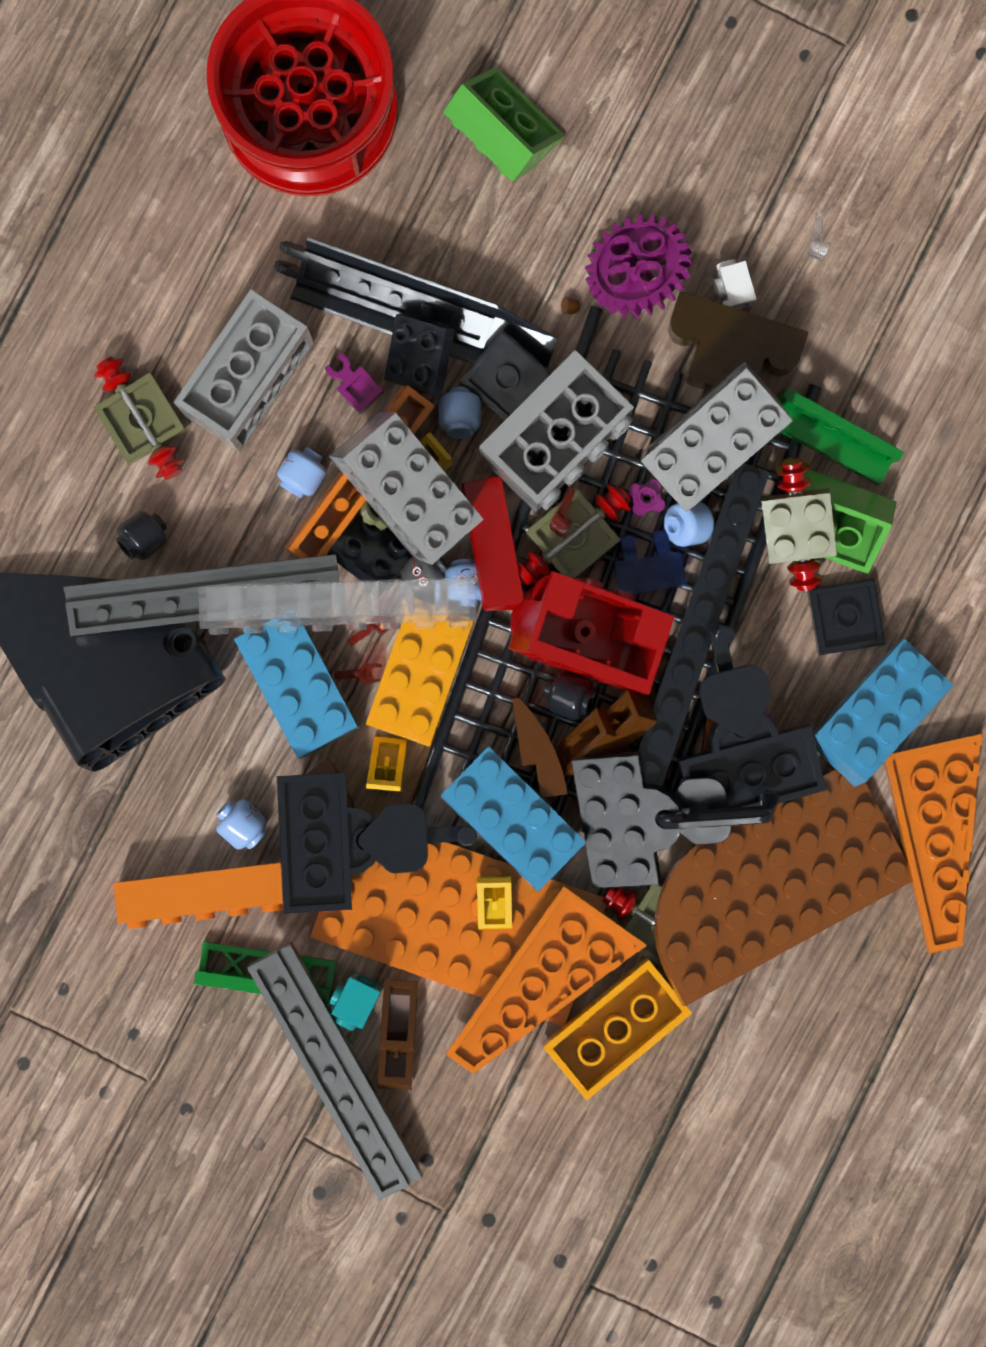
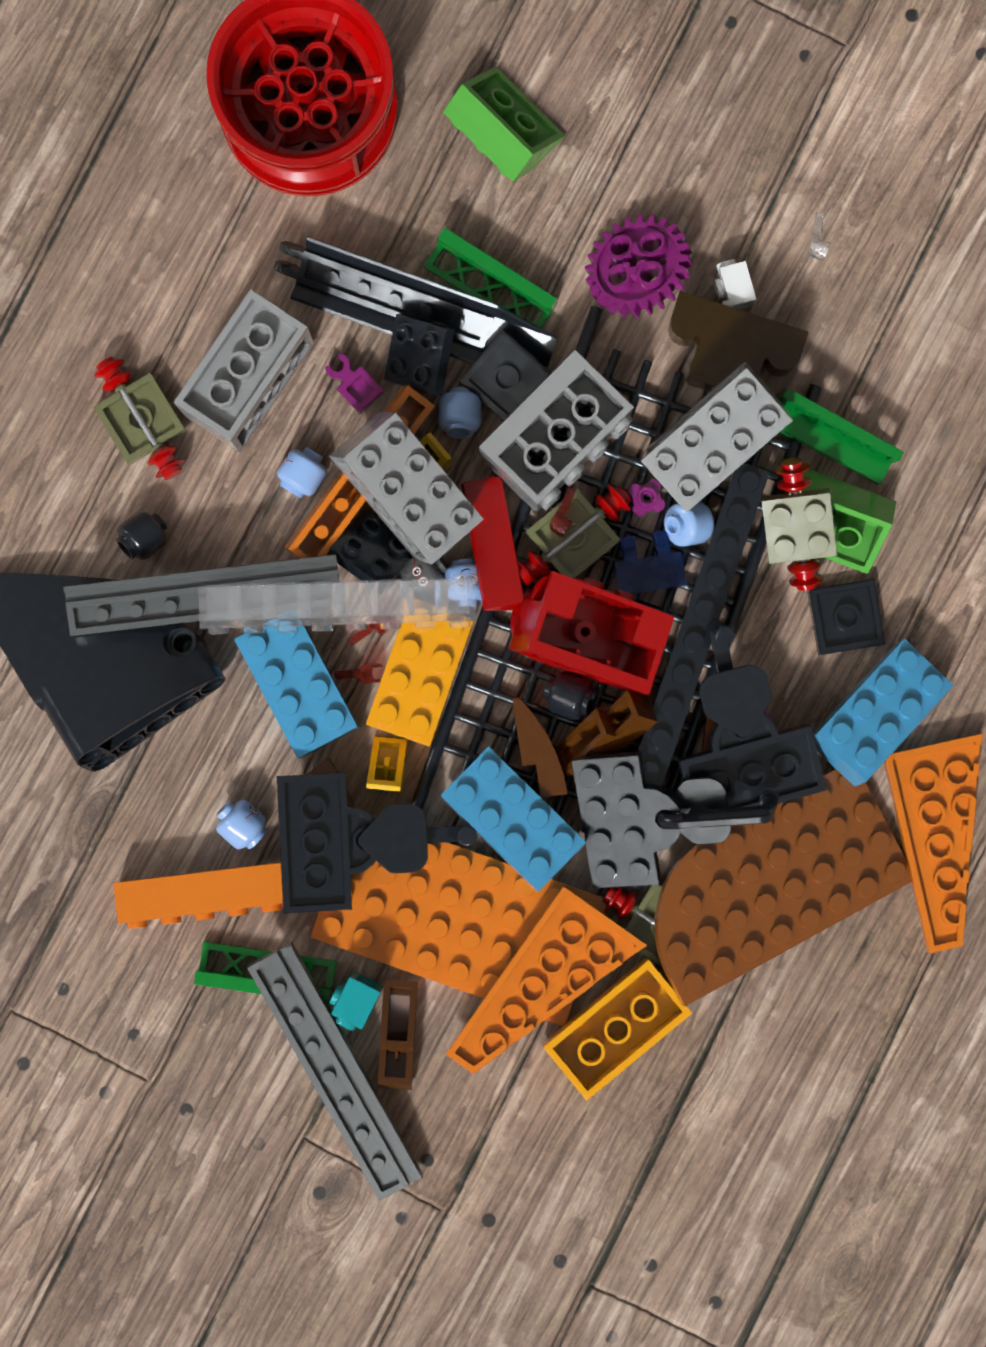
(371, 517): olive piece -> none
(490, 269): none -> green fence
(494, 902): yellow slope -> none
(570, 305): reddish brown piece -> none

